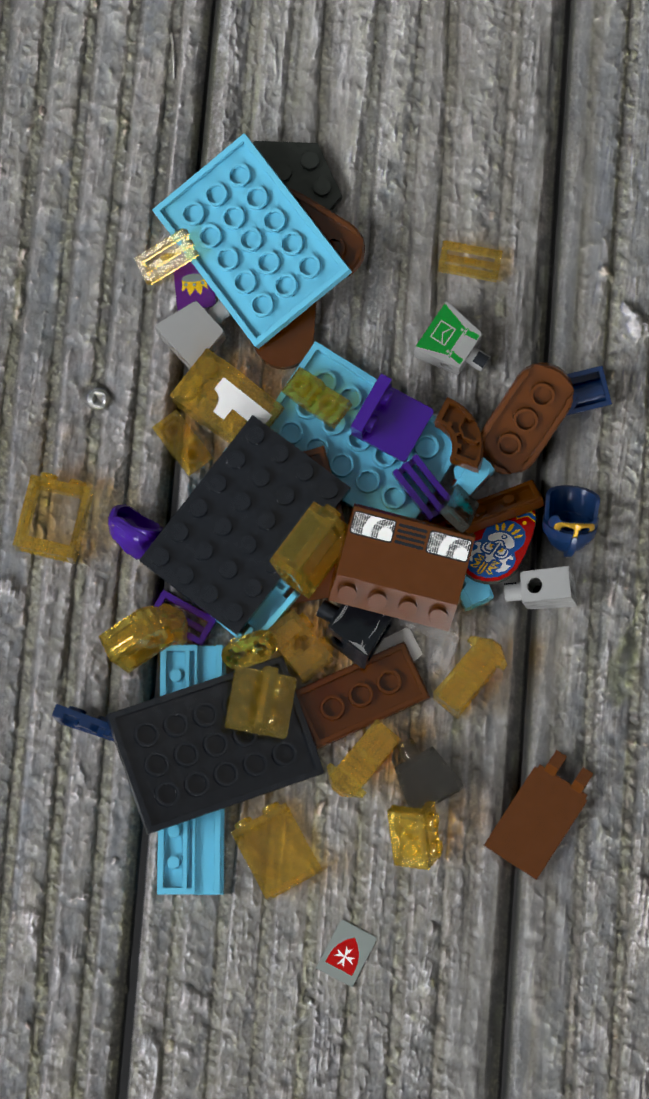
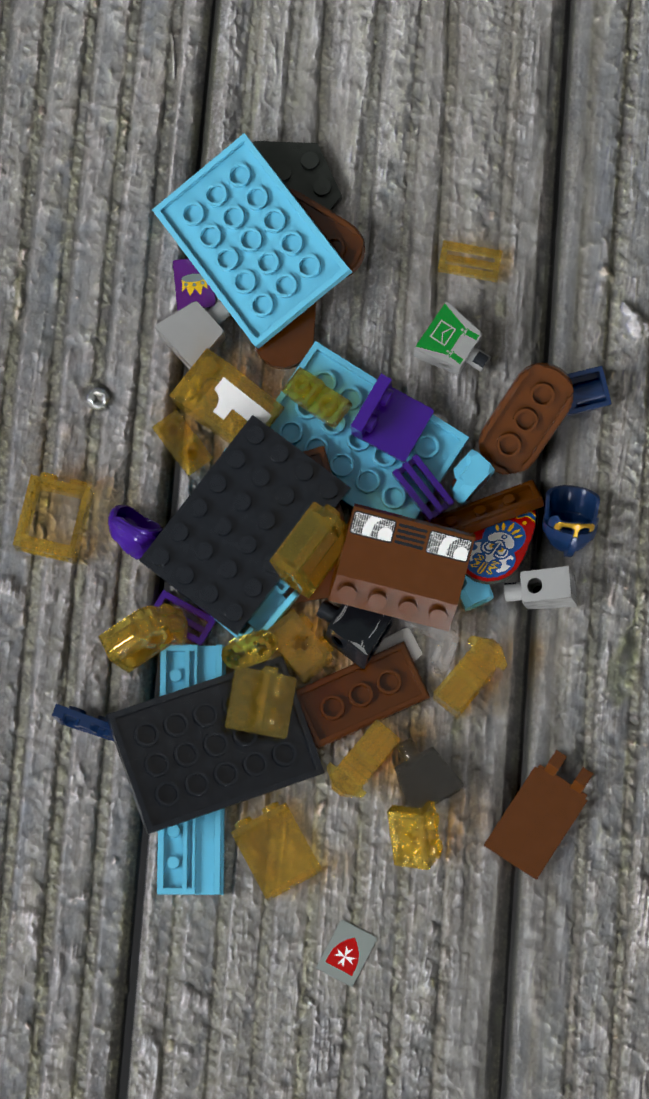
(187, 245): clear yellow tile -> none
(459, 508): clear smoke tile -> none
(463, 434): reddish brown tile -> none

